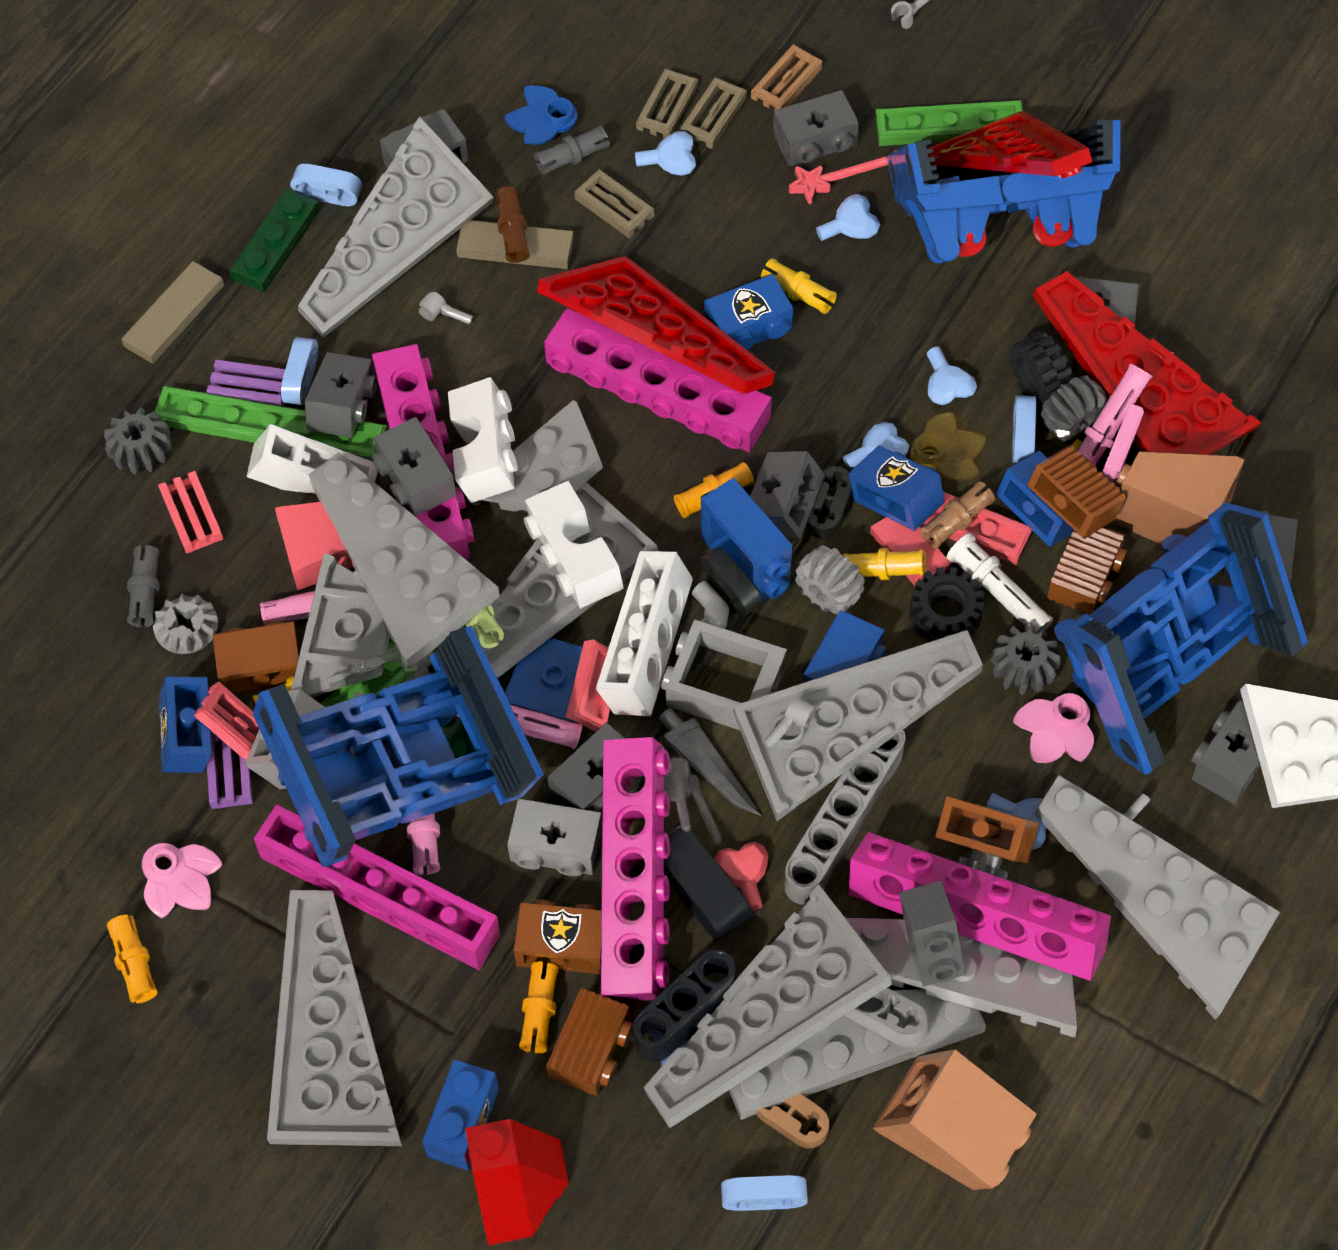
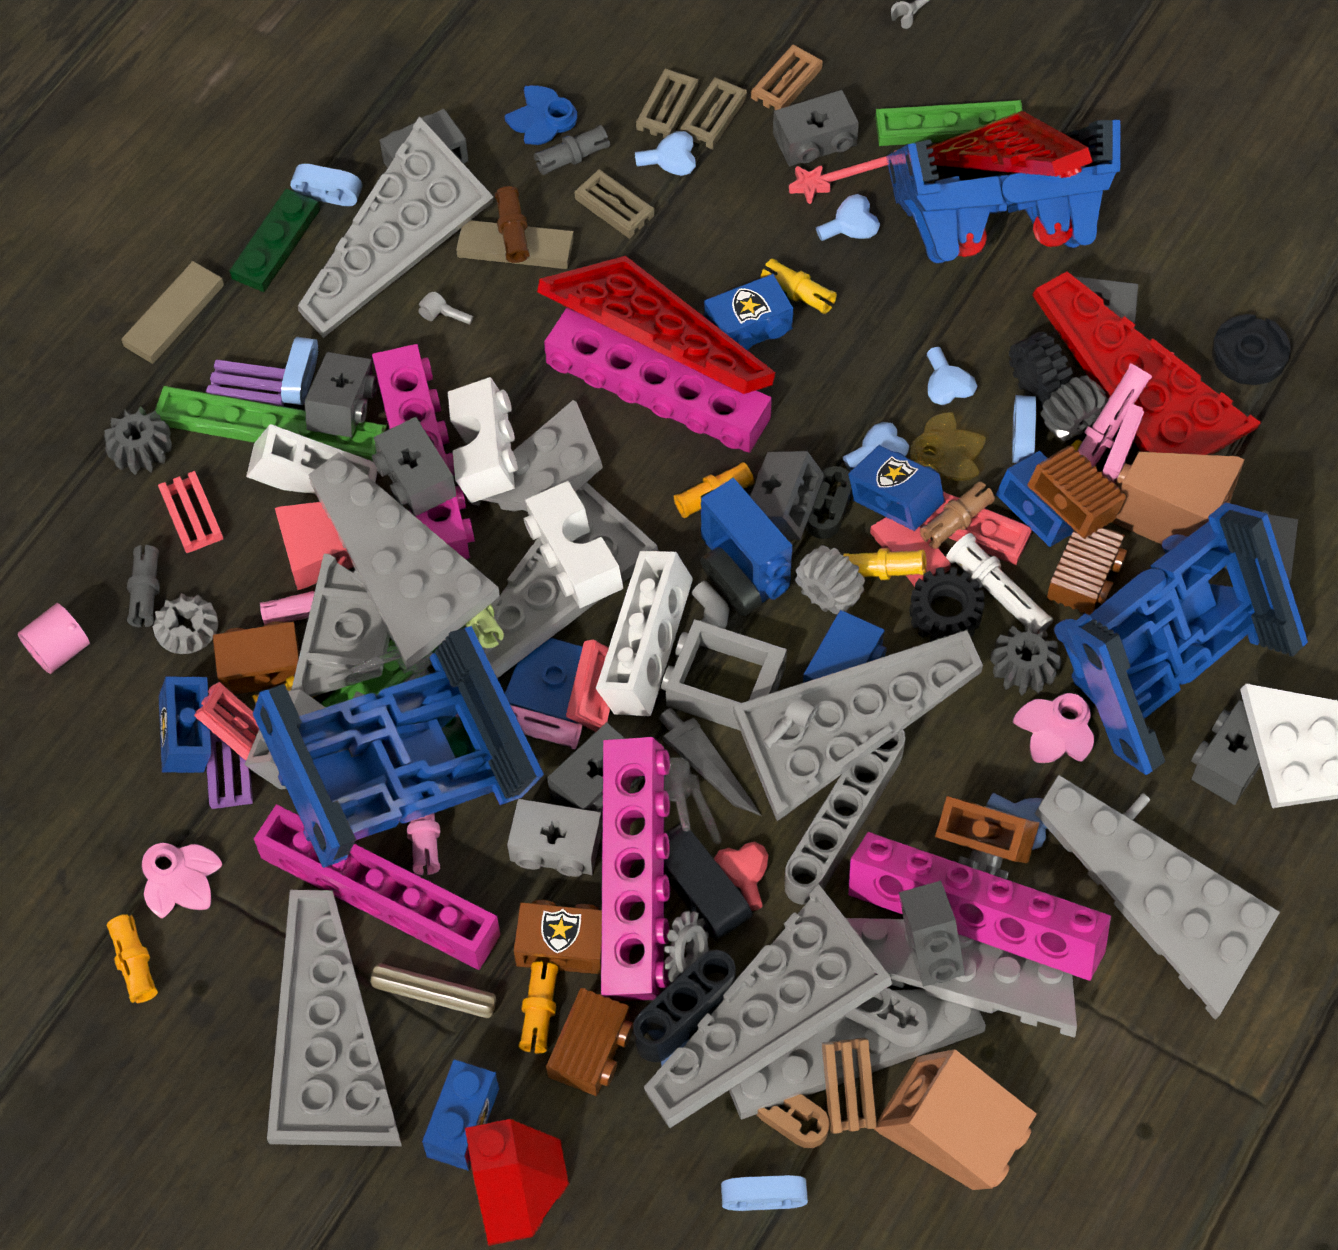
(53, 638): none -> bright pink piece
(433, 990): none -> dark tan axle
(685, 930): none -> light grey gear
(853, 1123): none -> medium nougat tile
(1250, 349): none -> black tile

